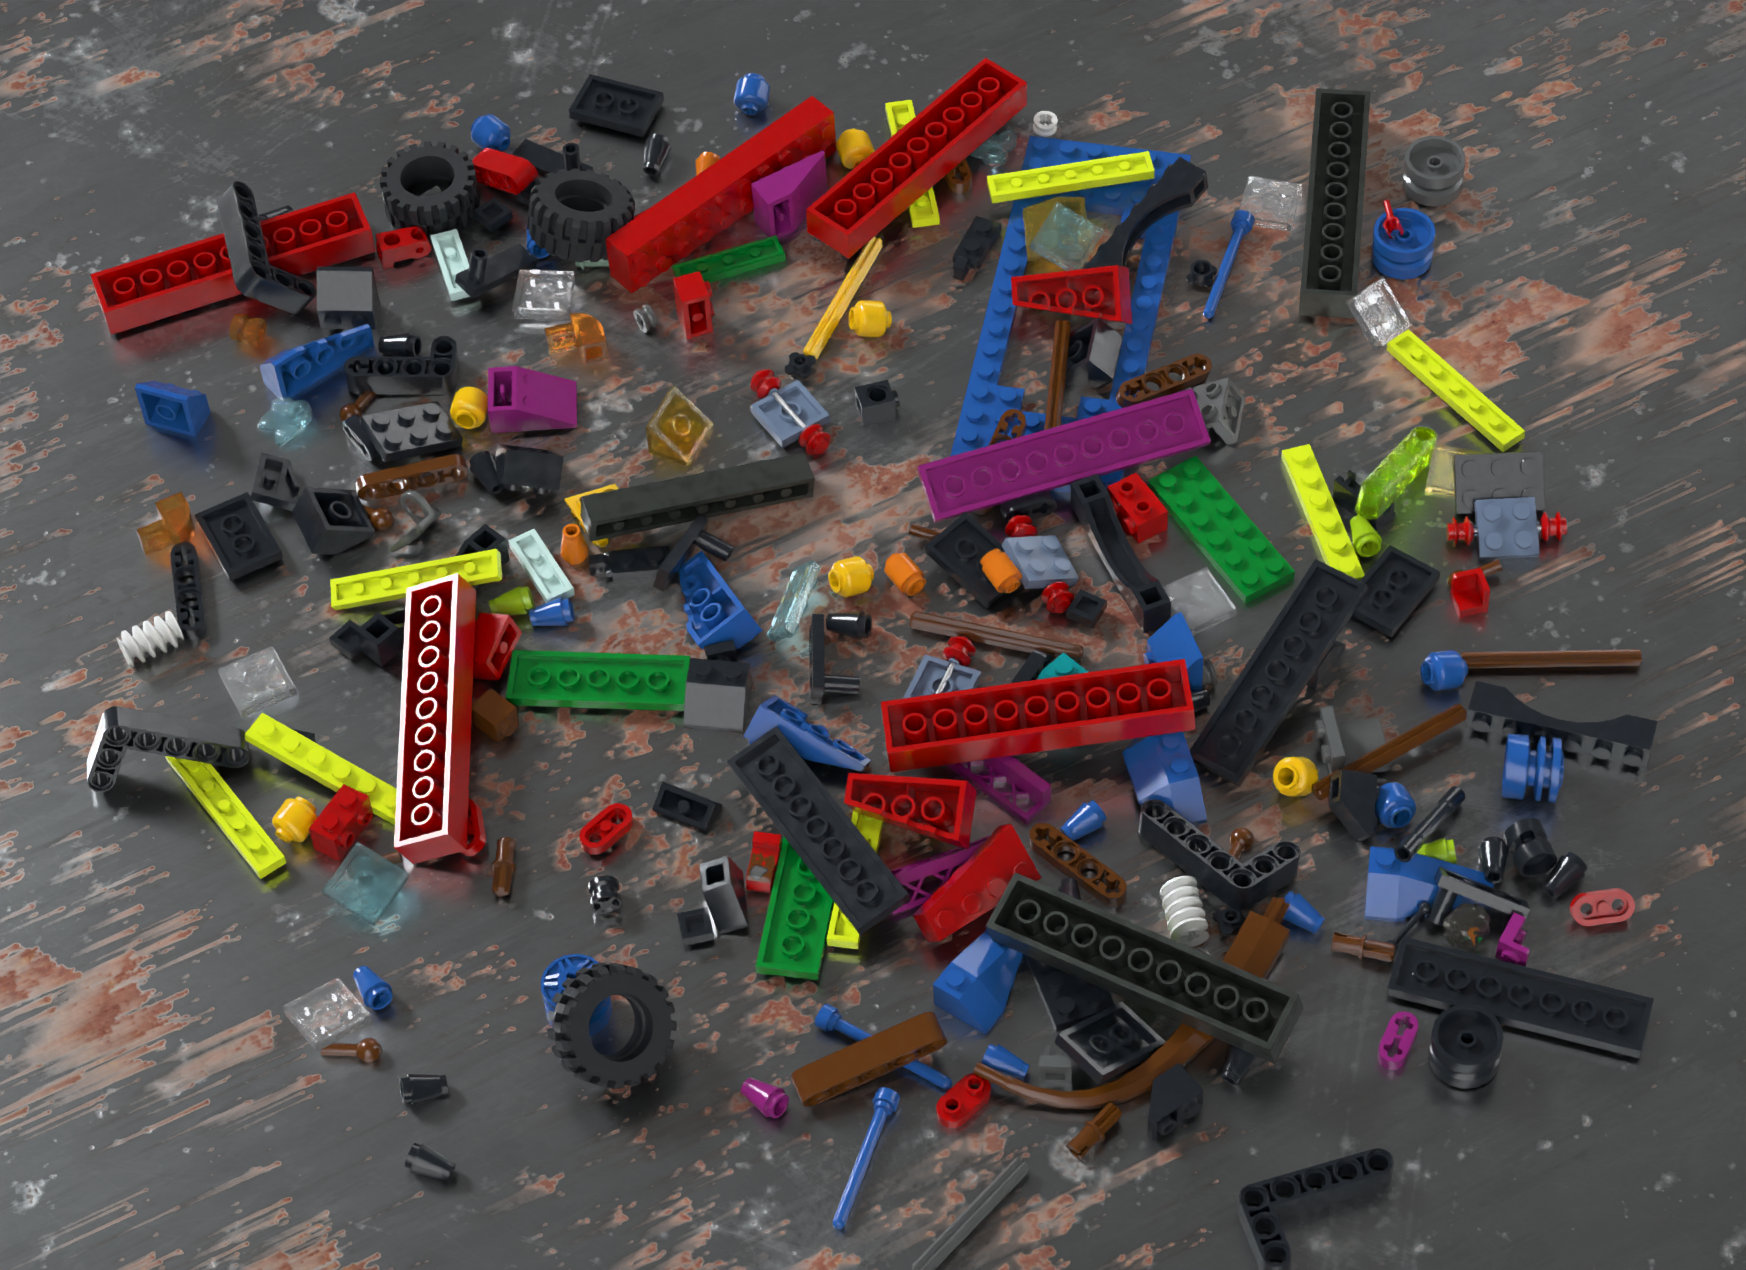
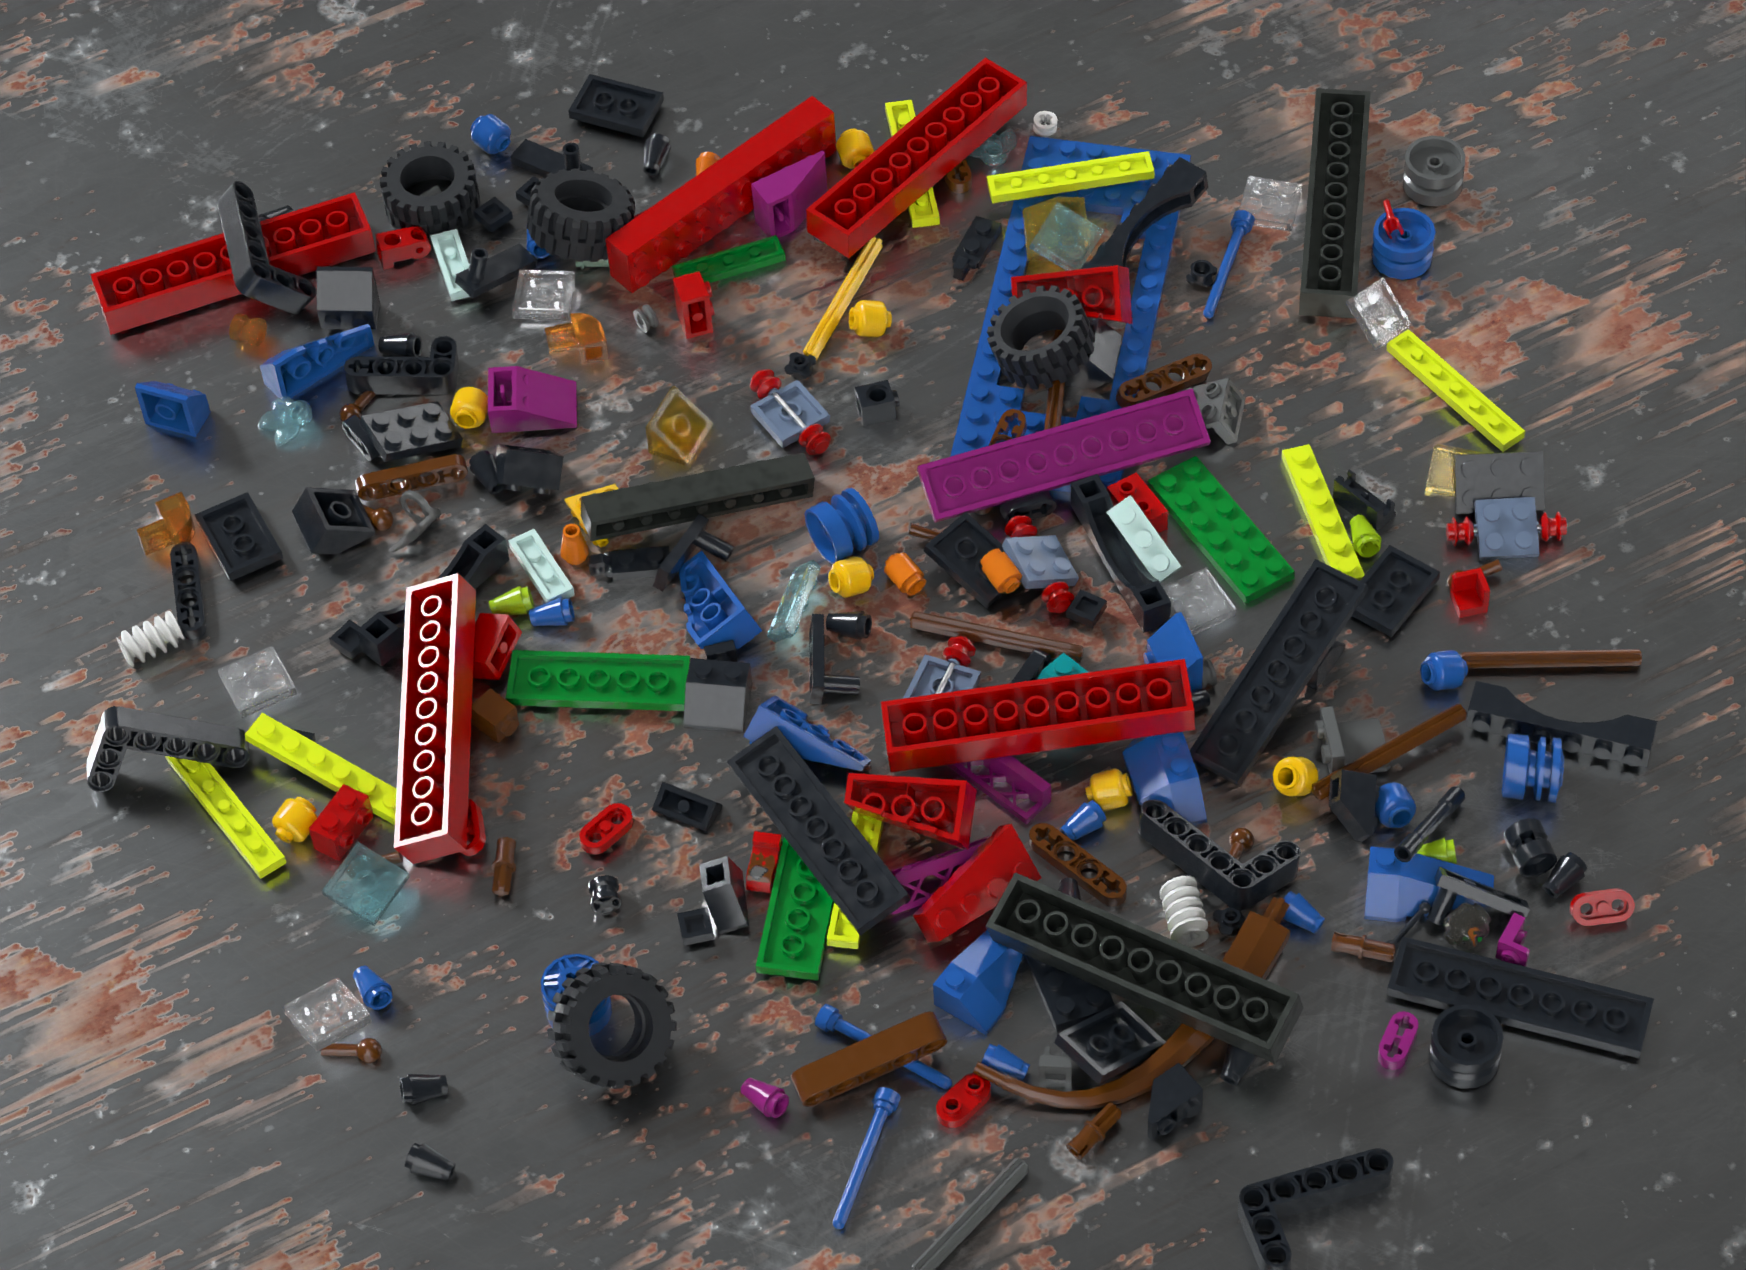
(275, 483): black wing -> none
(392, 583): neon yellow plate -> none
(503, 170): red beam -> none
(752, 94): blue head -> none
(842, 525): none -> blue wheel
(1031, 316): none -> black tyre
(1109, 789): none -> yellow head
(1144, 539): none -> light aqua plate
(1395, 472): clear neon green beam -> none
(1493, 858): black cone -> none

